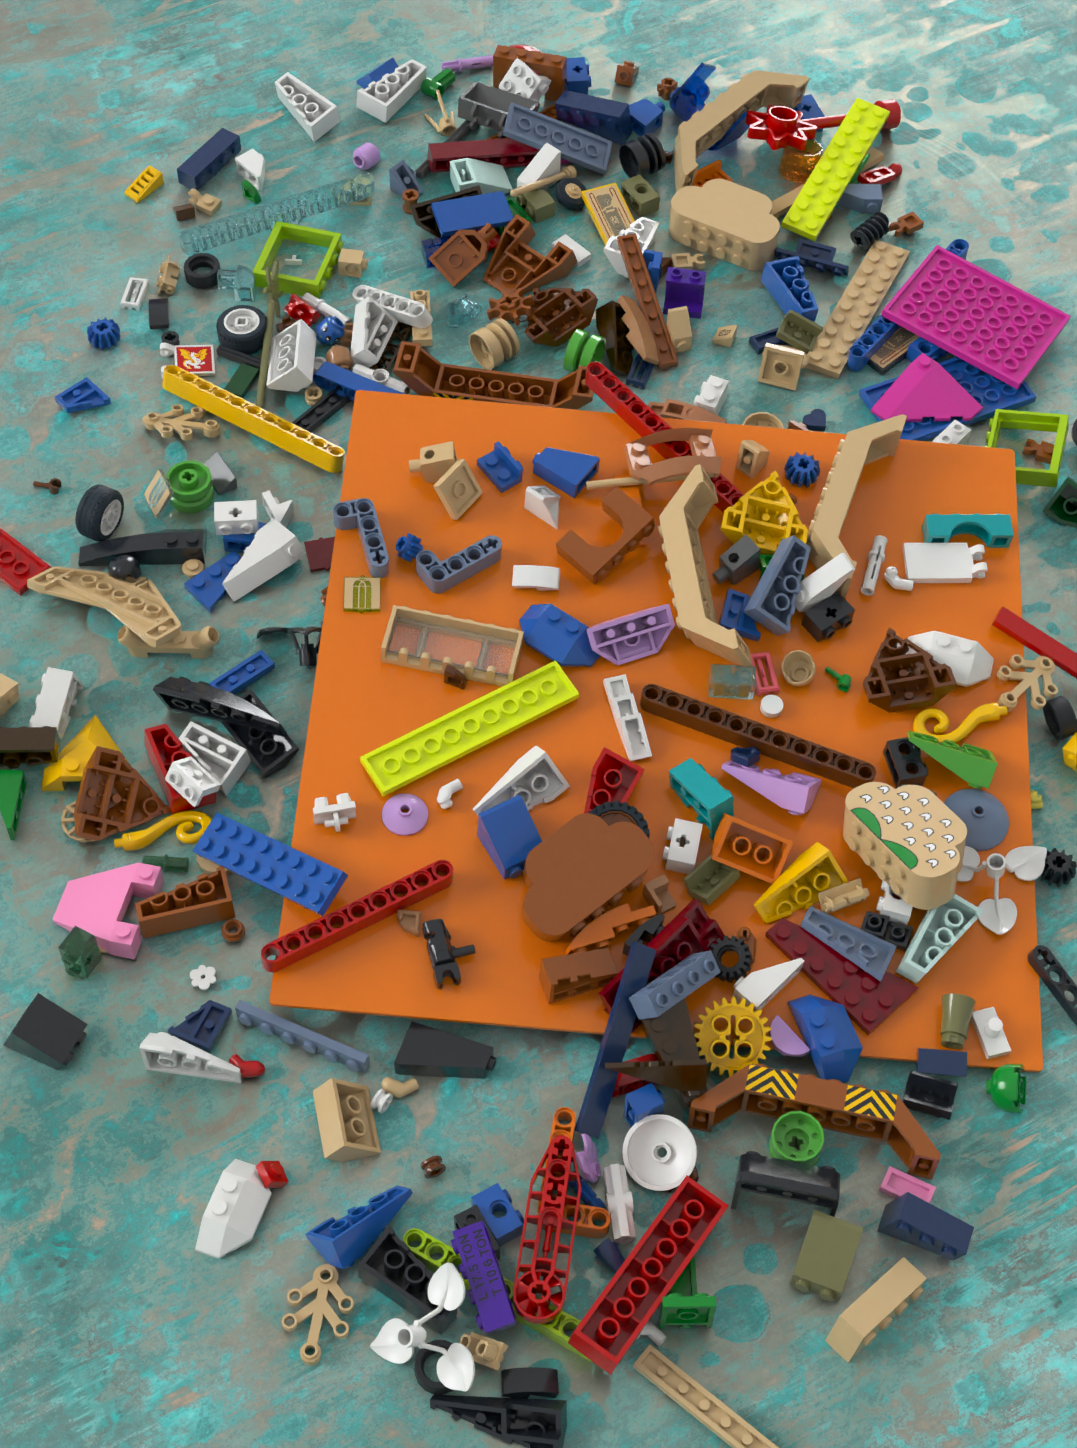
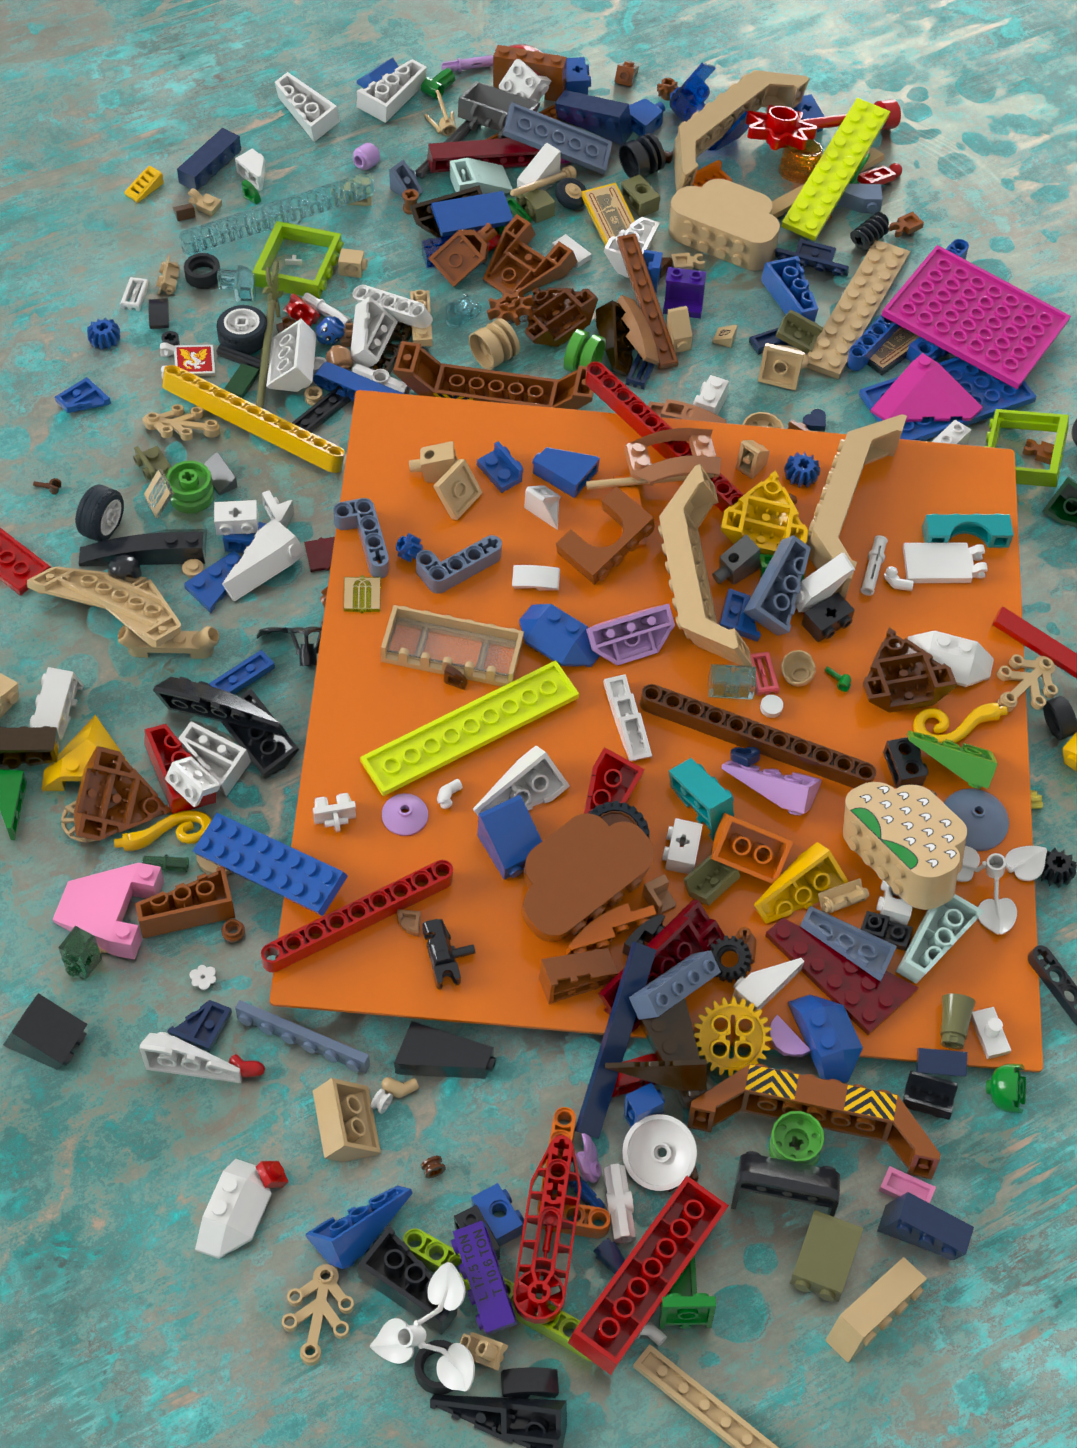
(151, 461): none -> olive bracket

